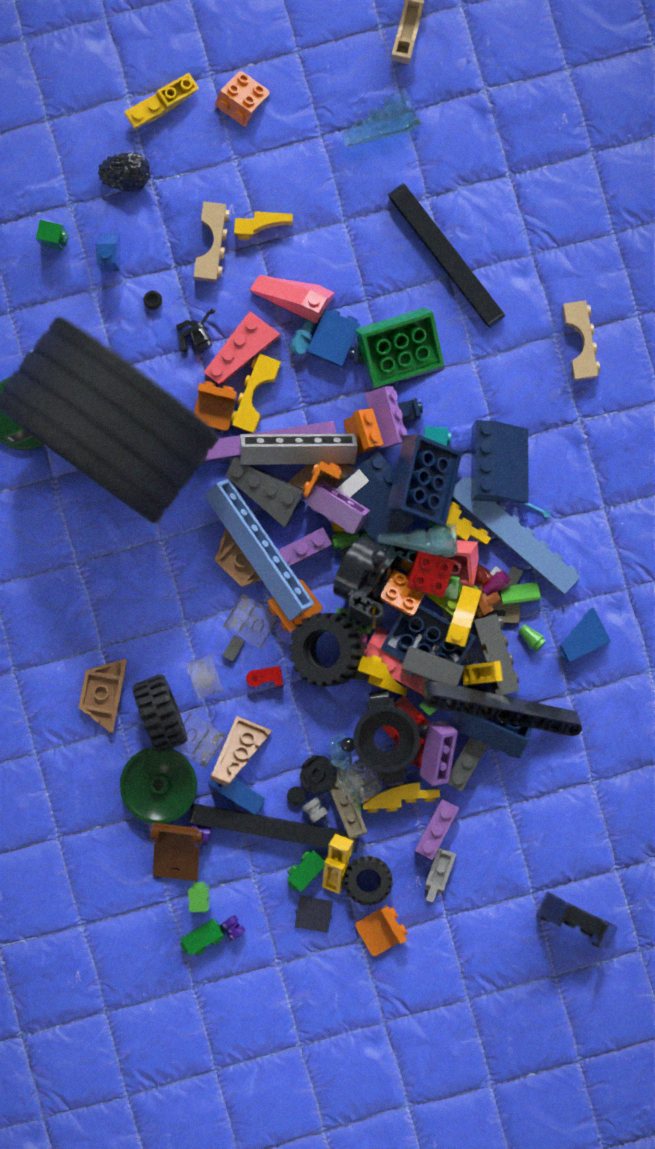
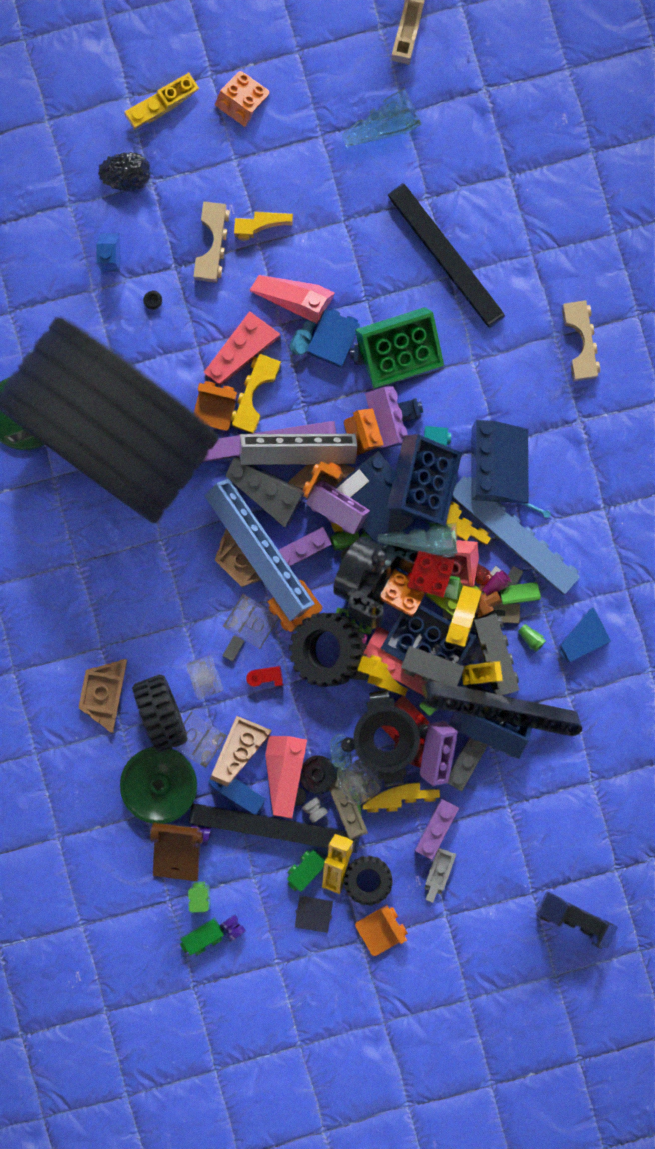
(52, 235): green brick -> none
(200, 338): black piece -> none
(284, 766): none -> coral wedge

